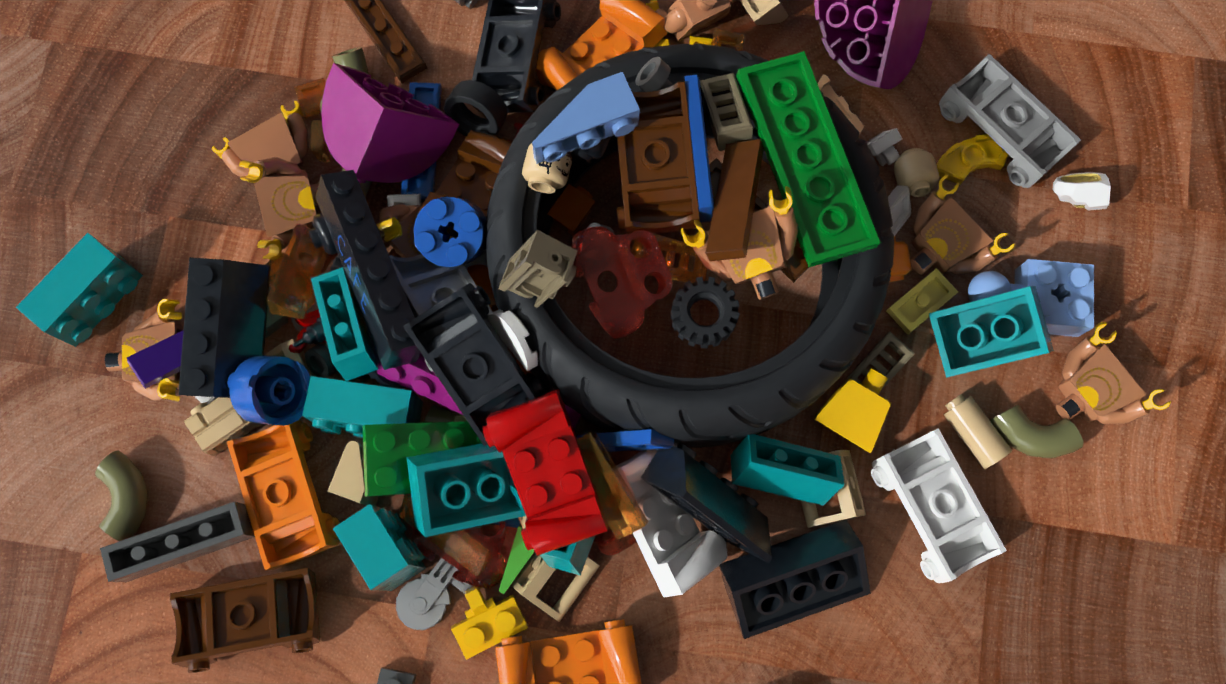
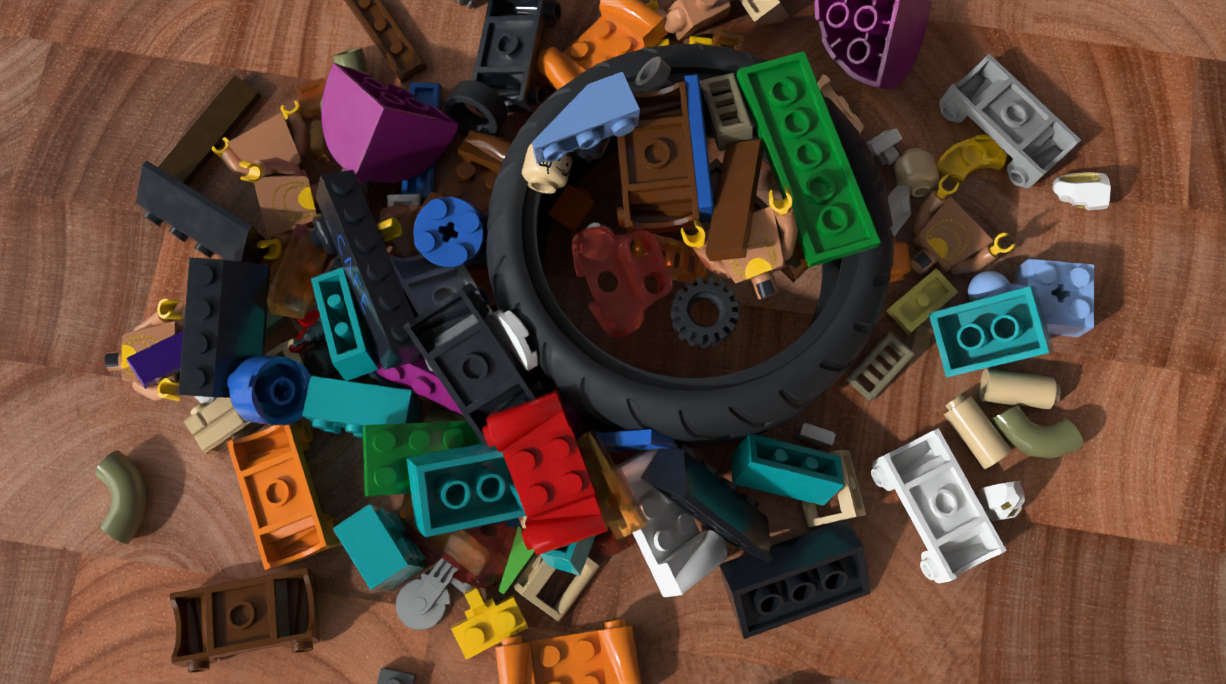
(80, 291): teal brick -> none
(177, 542): dark grey brick -> none
(196, 218): none -> black slope
(209, 130): none -> dark brown tile
(349, 476): tan tile -> none
(539, 268): dark tan hinge -> none
(815, 436): none -> white tile
(857, 410): yellow torso -> none
(1002, 500): none -> white rock
(1018, 388): none -> tan brick
(1100, 385): nougat torso -> none

